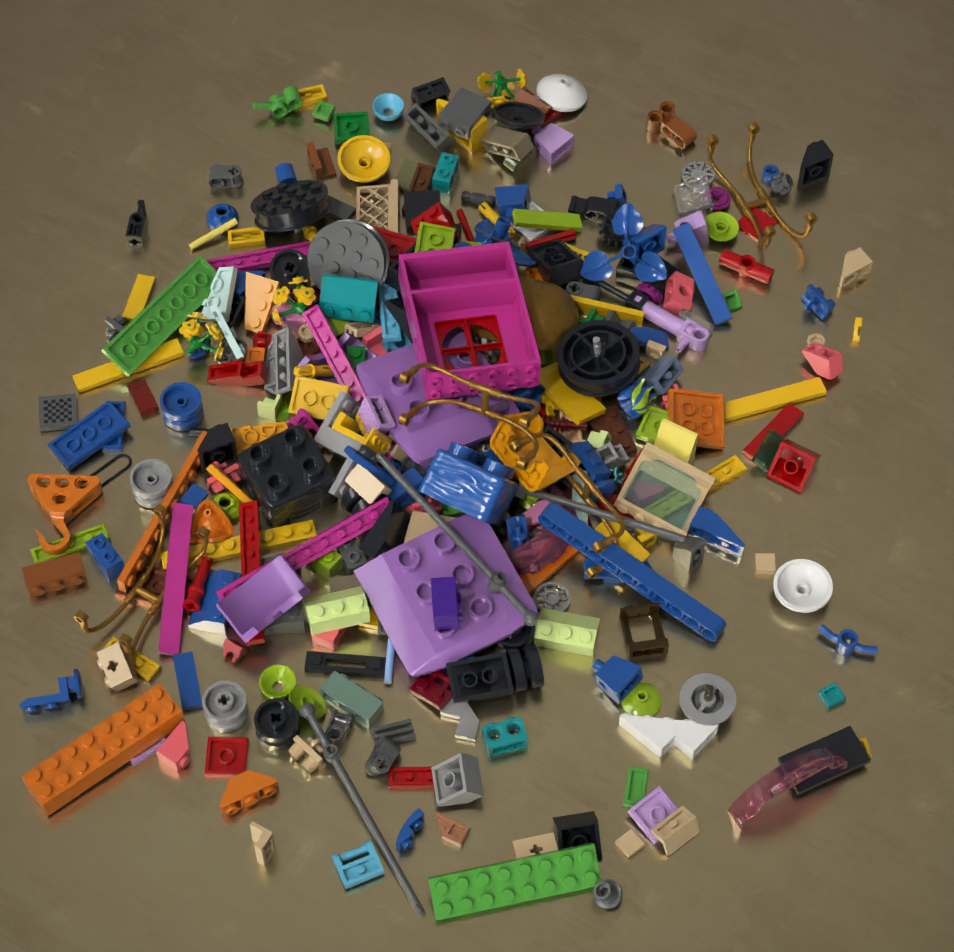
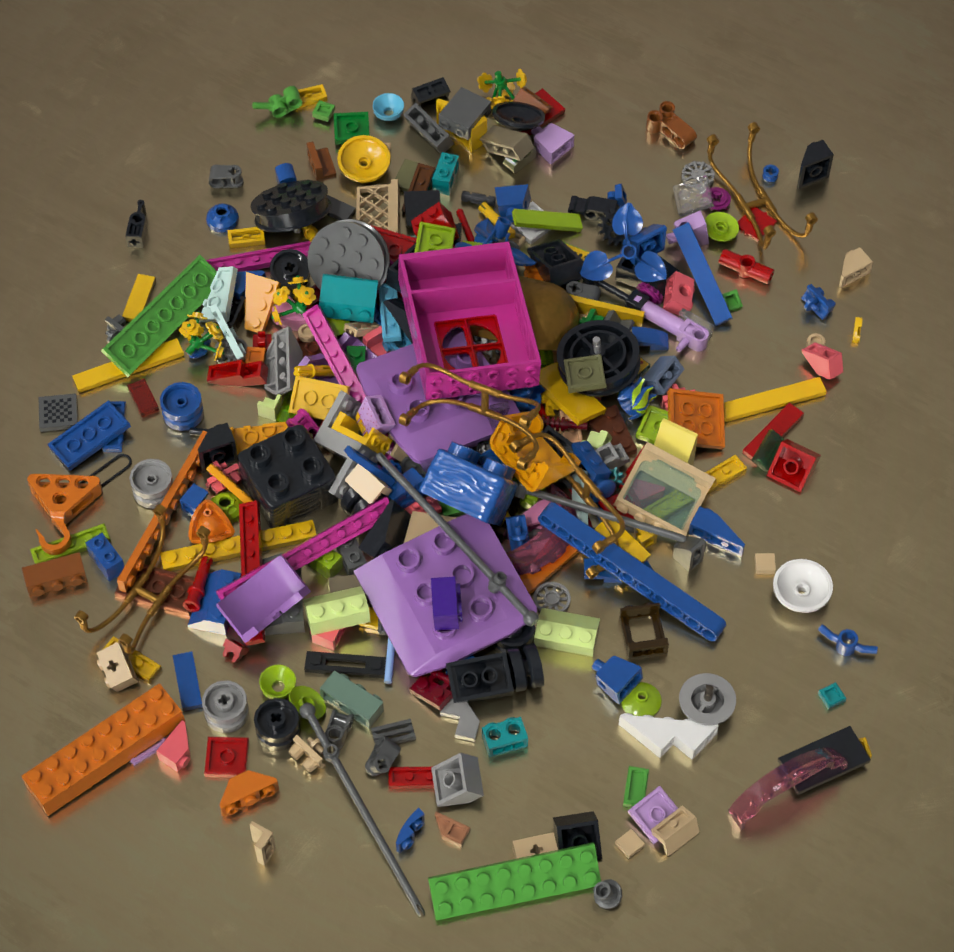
(66, 686): blue piece -> none
(175, 579): dark pink tile -> none
(214, 233): light yellow bar -> none
(358, 870): medium azure plate -> none
(562, 92): white dish -> none
(564, 236): red axle -> none
(585, 373): none -> olive tile
(655, 350): tan tile -> none
(782, 183): dark grey gear -> none

